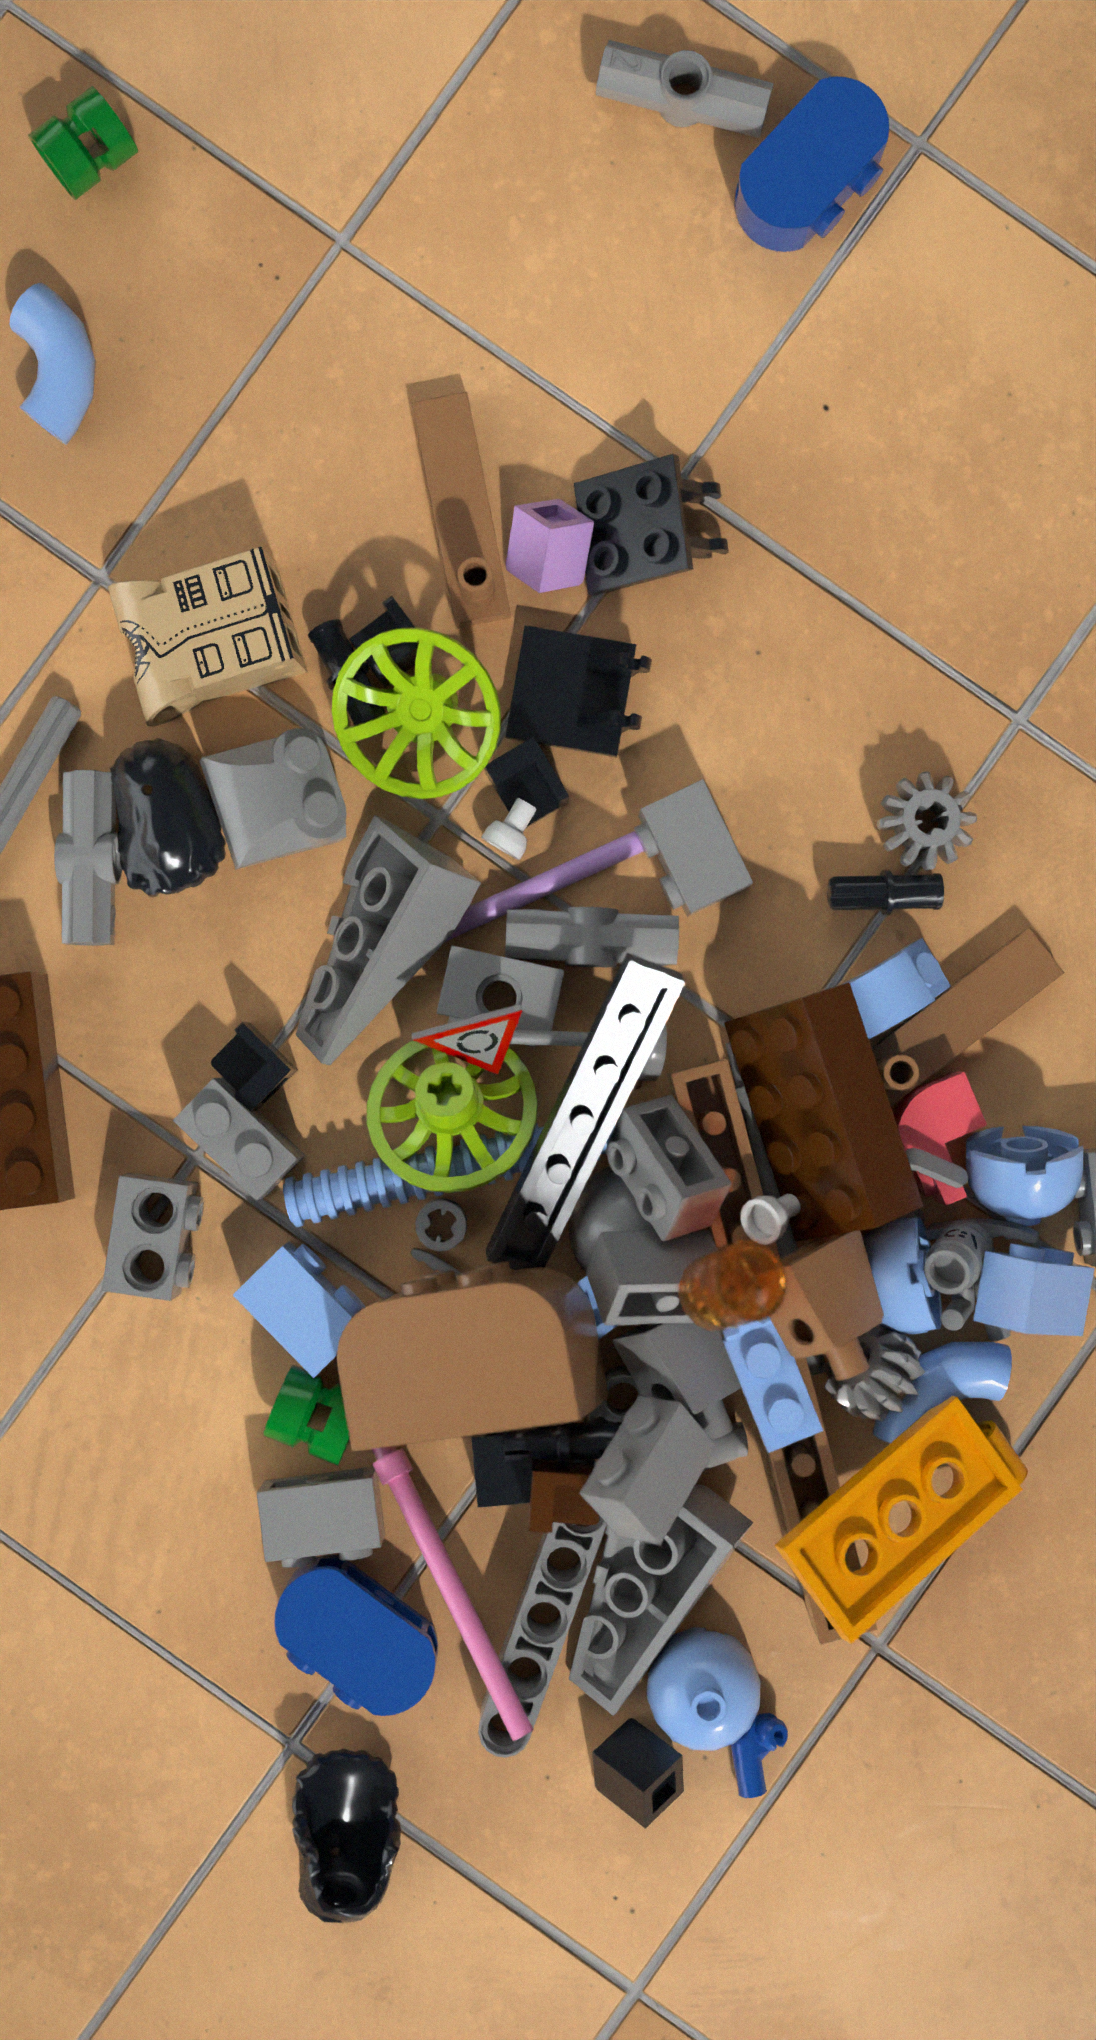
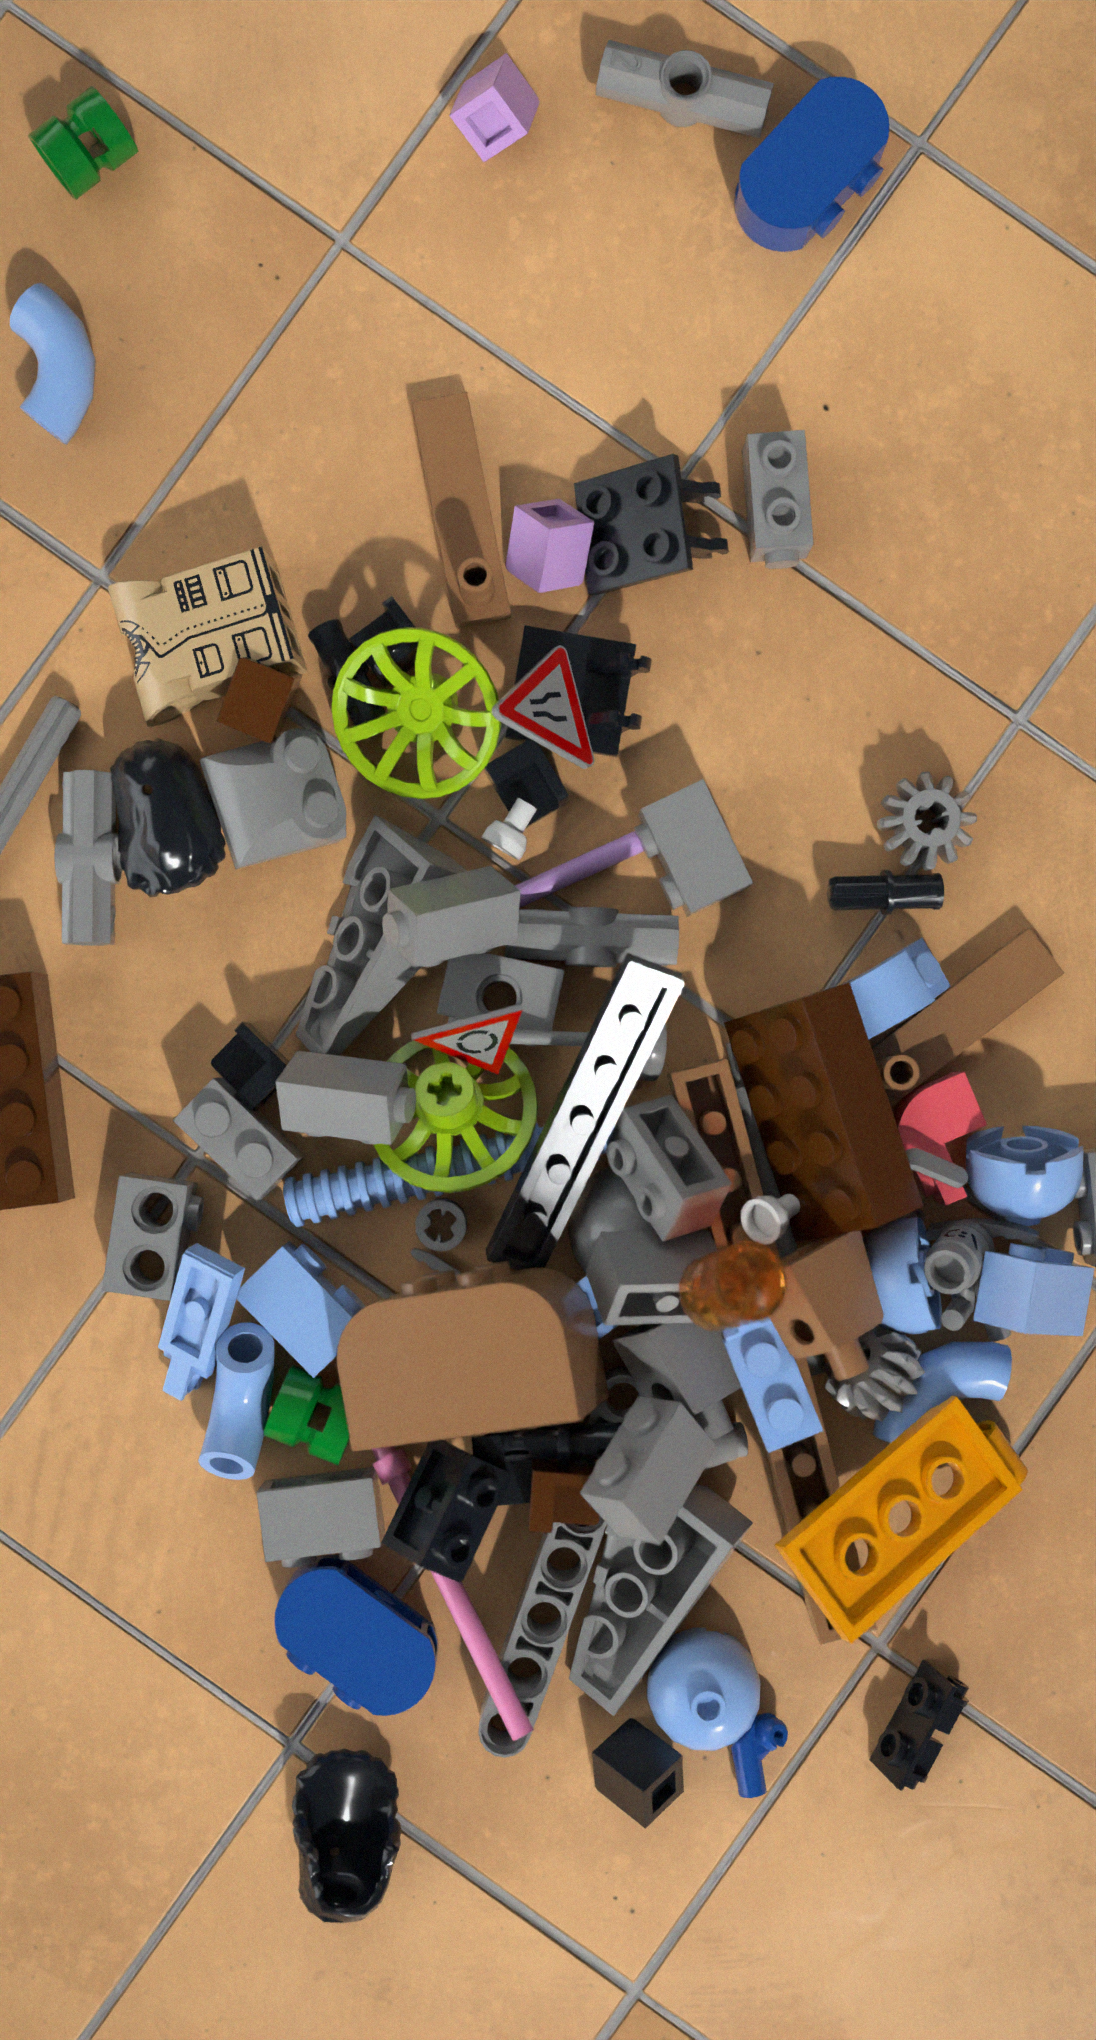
(197, 1317): none -> light blue hinge
(239, 1401): none -> light blue cylinder
(258, 699): none -> reddish brown panel
(345, 1097): none -> light grey brick
(446, 1509): none -> black bracket
(452, 916): none -> light grey brick
(495, 108): none -> lavender panel
(549, 709): none -> piece
(777, 498): none -> light grey brick
(906, 1746): none -> black hinge

